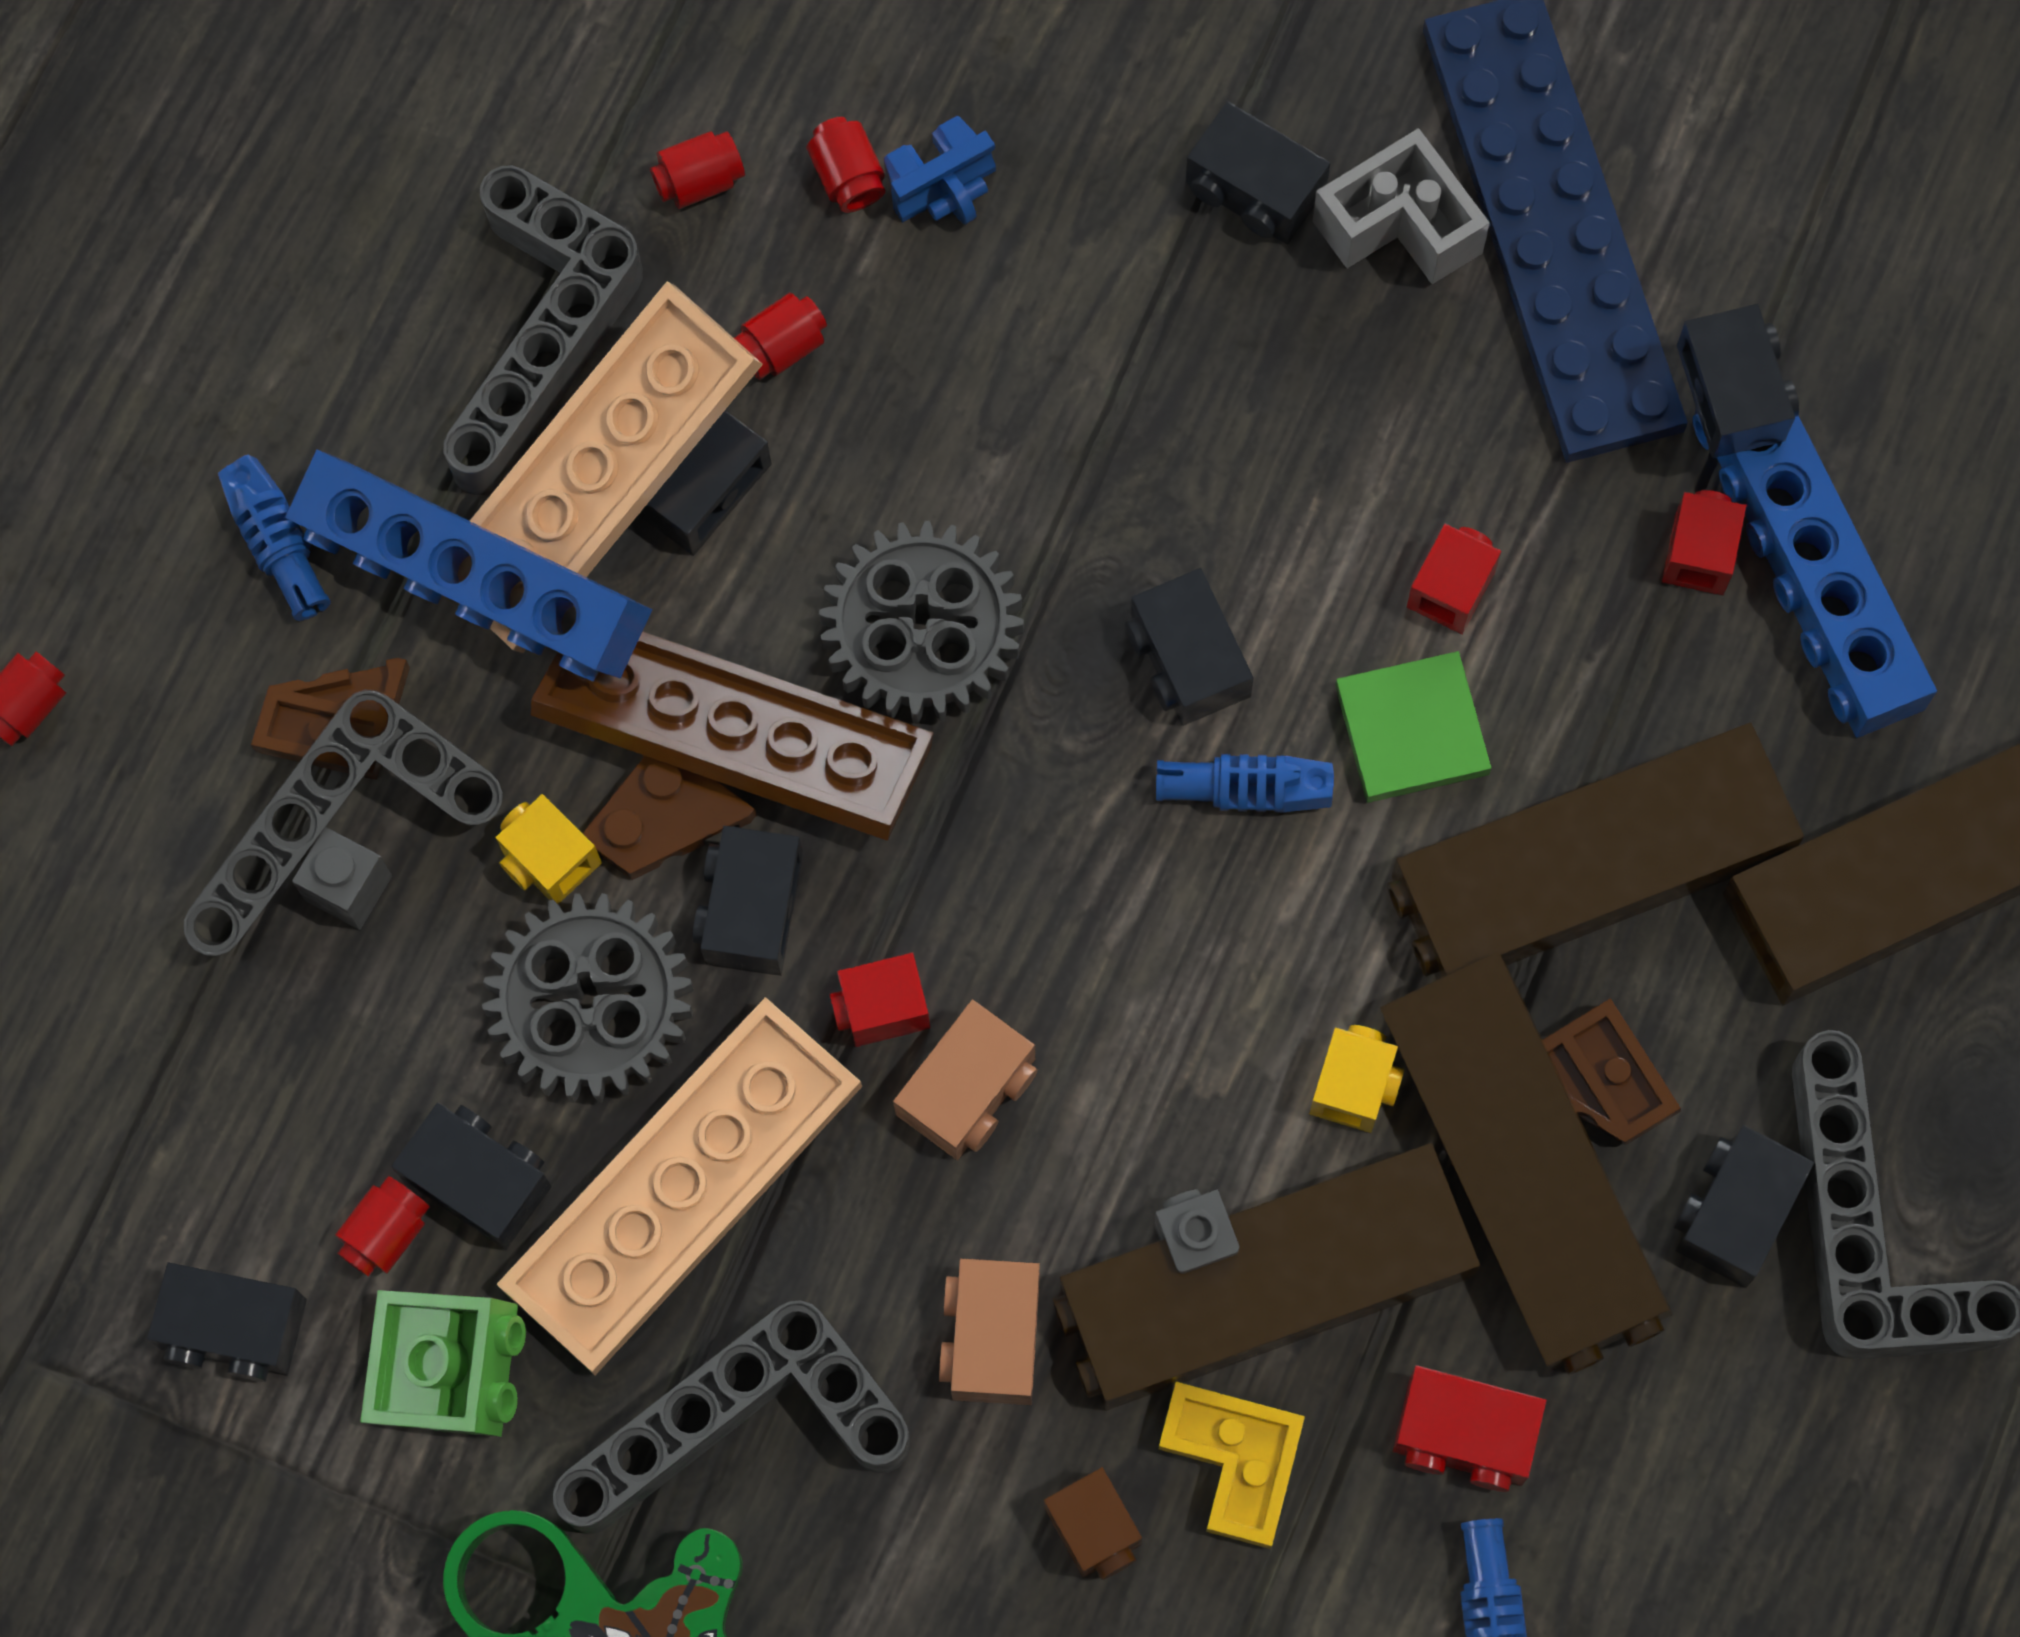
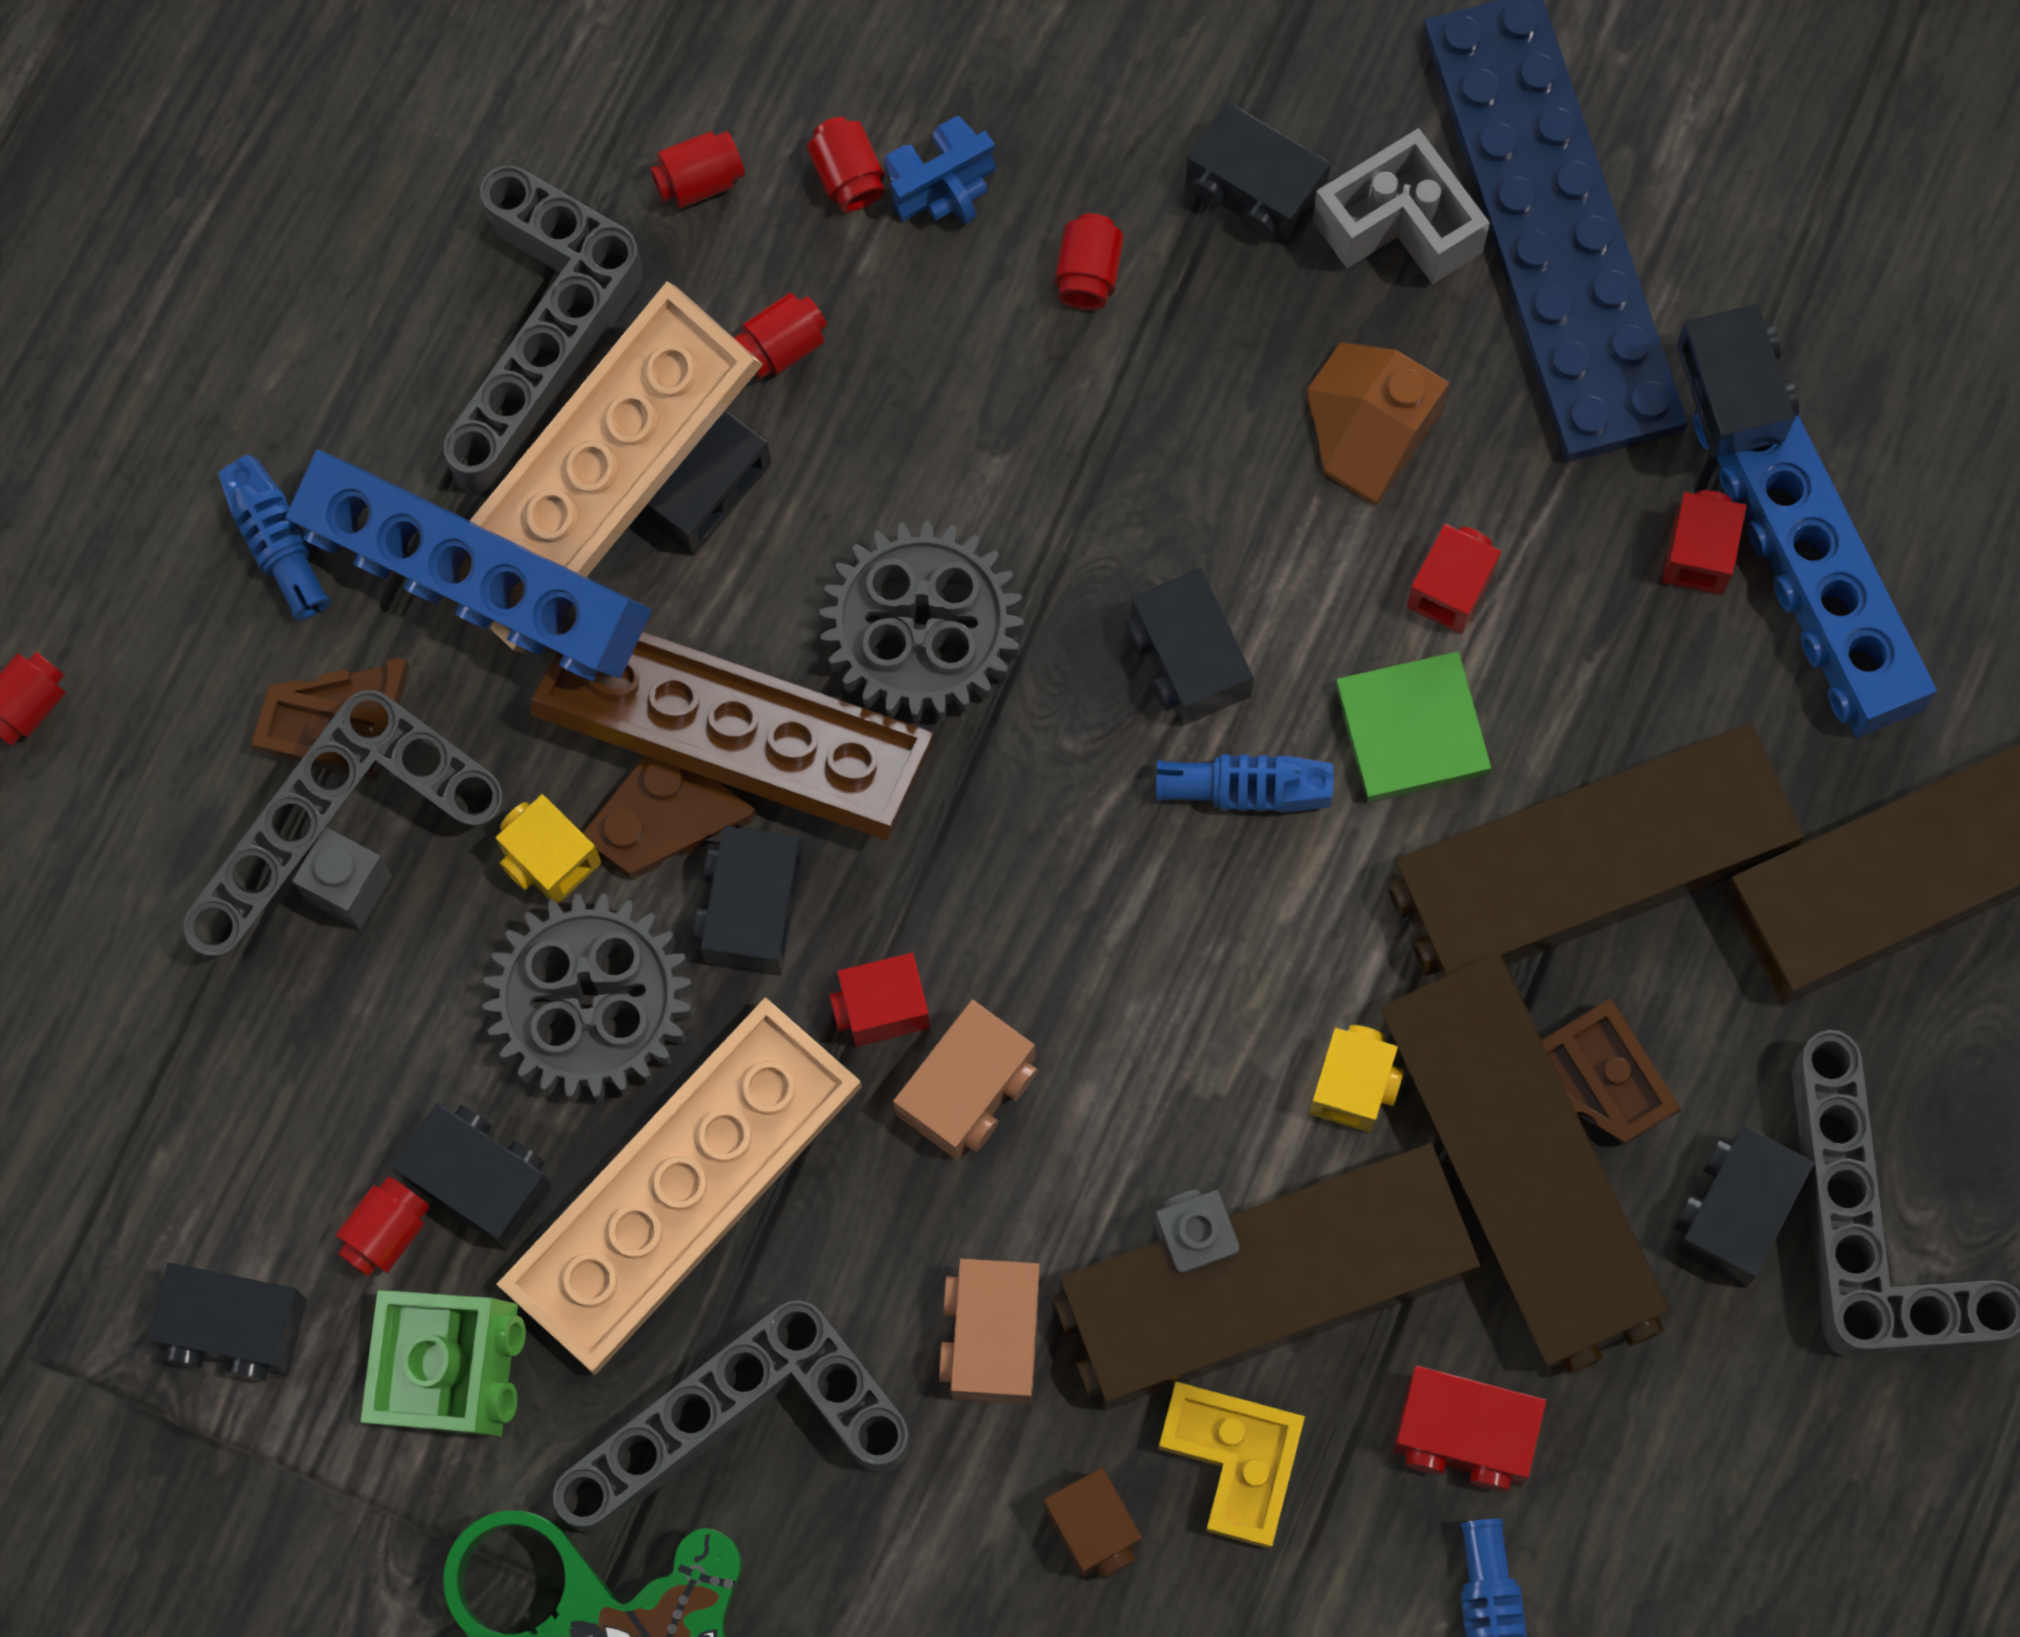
(1088, 261): none -> red brick
(1372, 415): none -> dark orange slope

